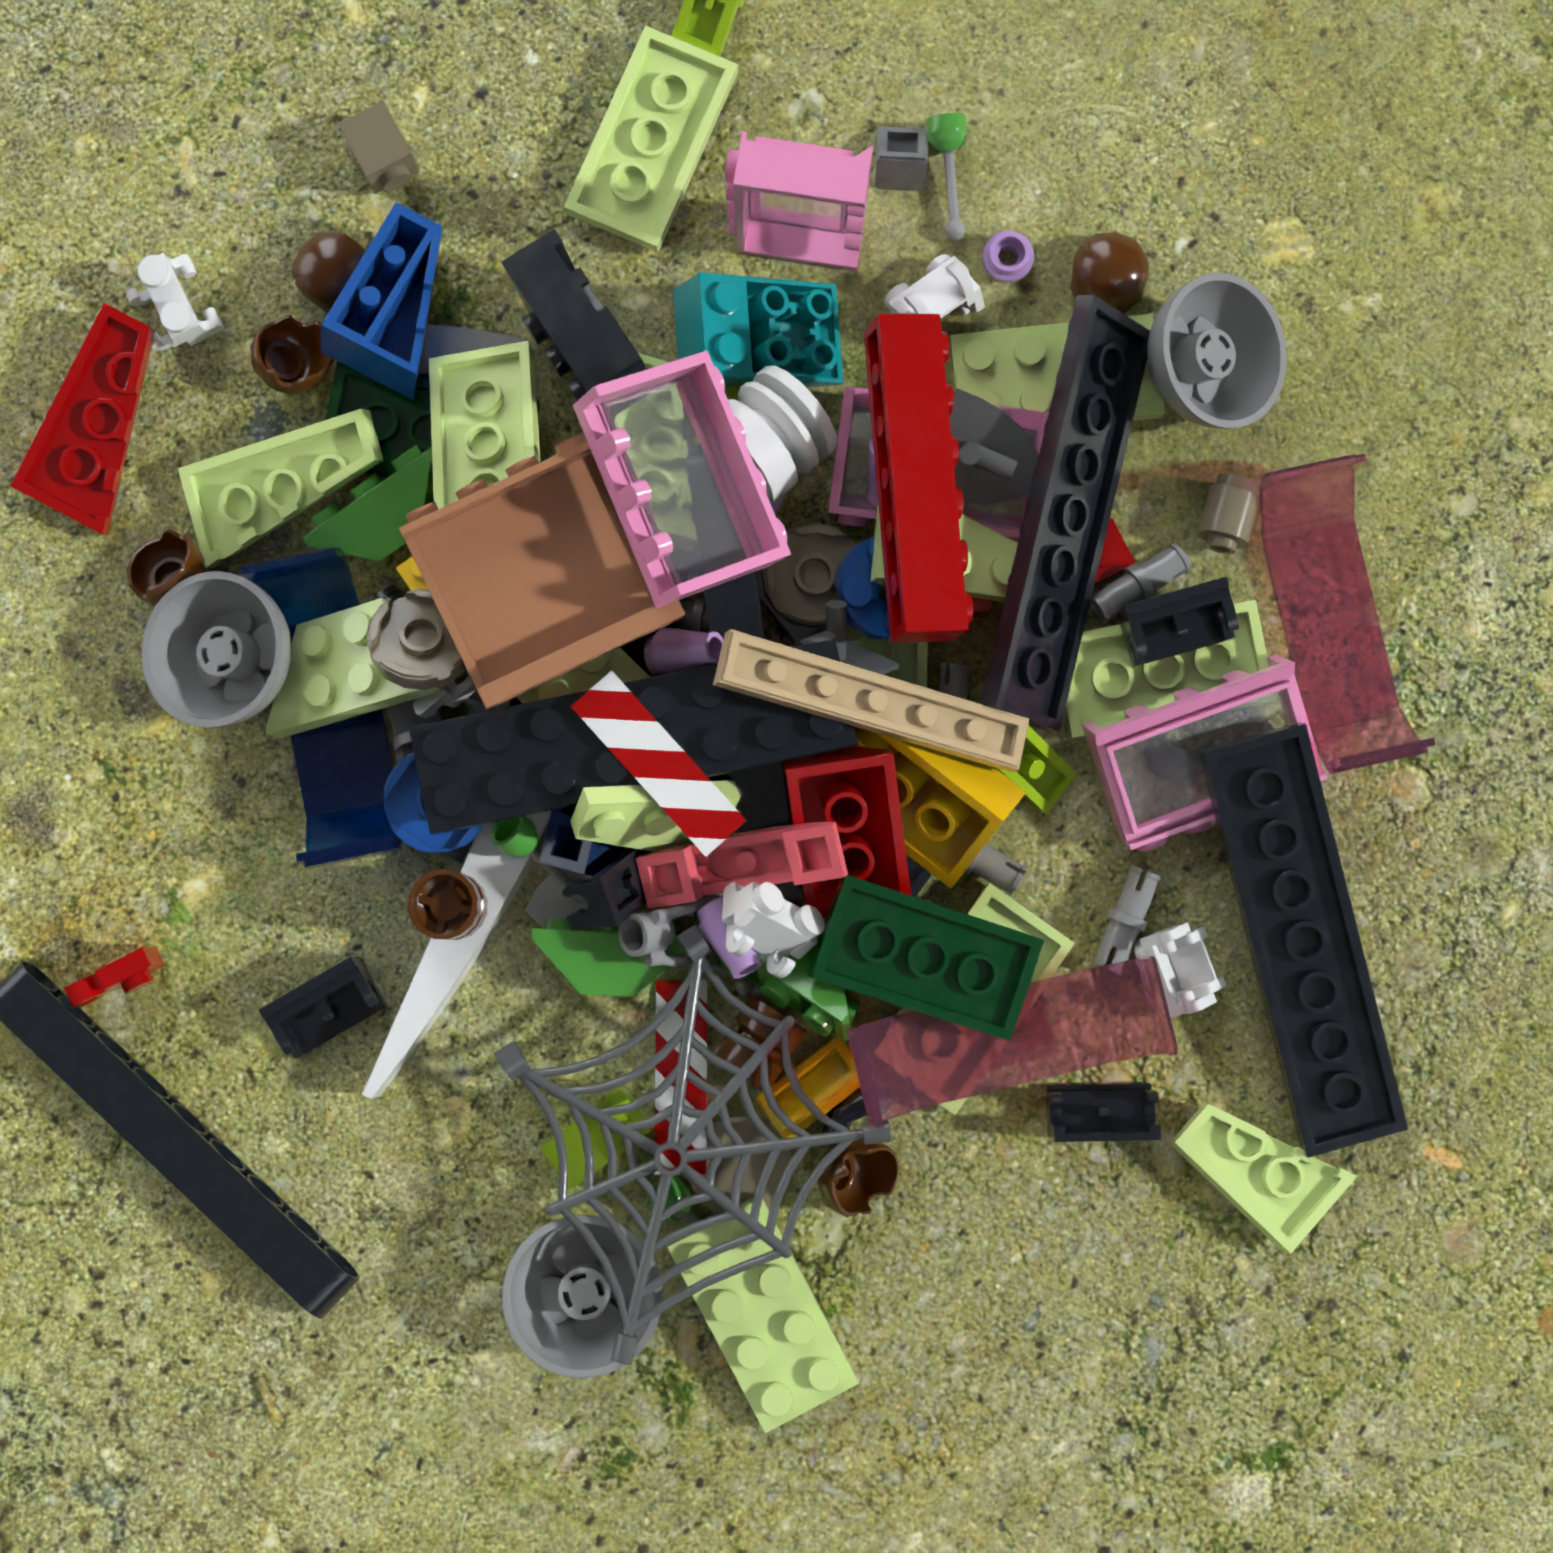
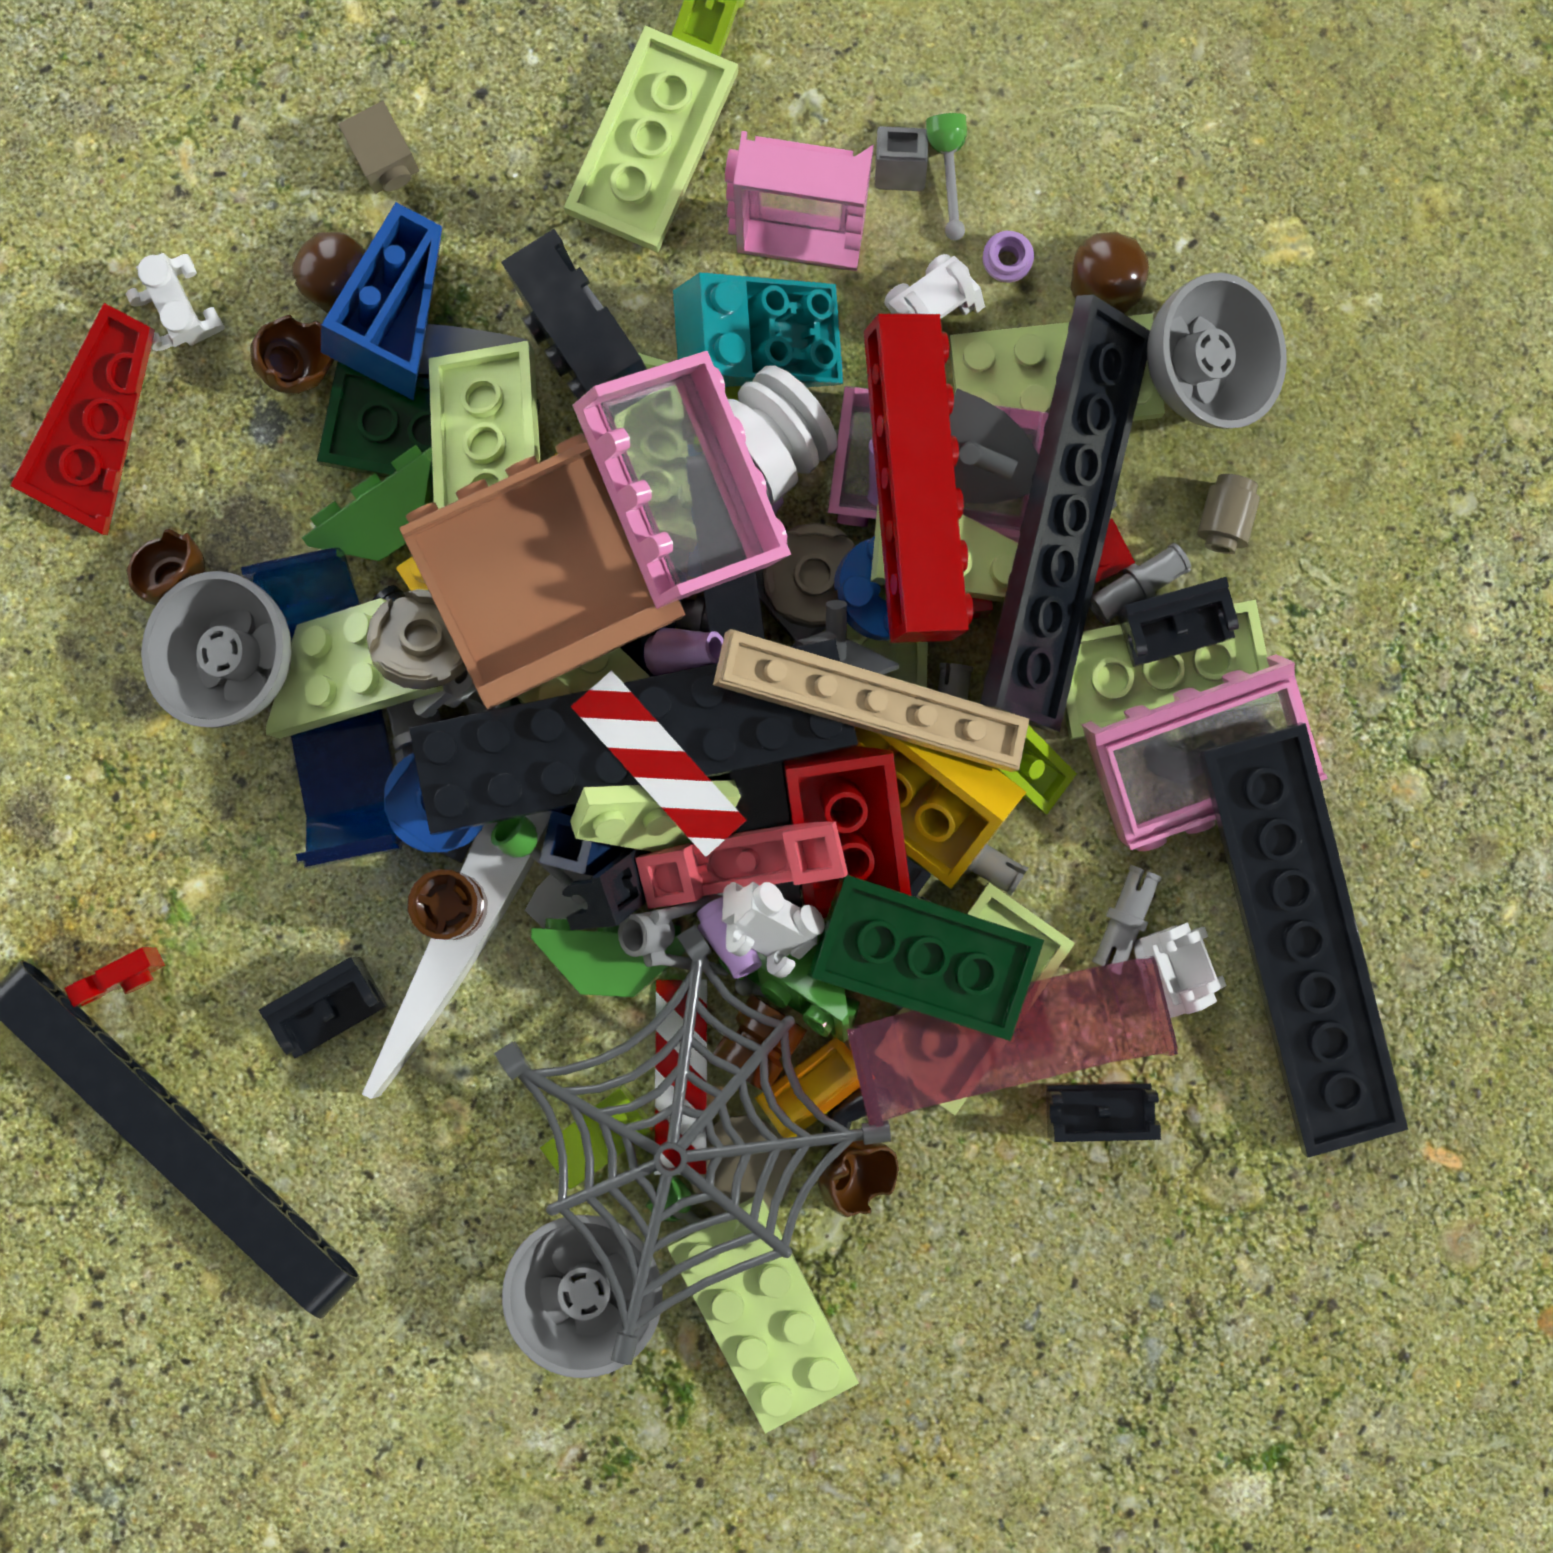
(268, 483): yellowish green wing -> none
(1261, 1175): yellowish green wing -> none
(1332, 616): clear pink windscreen -> none

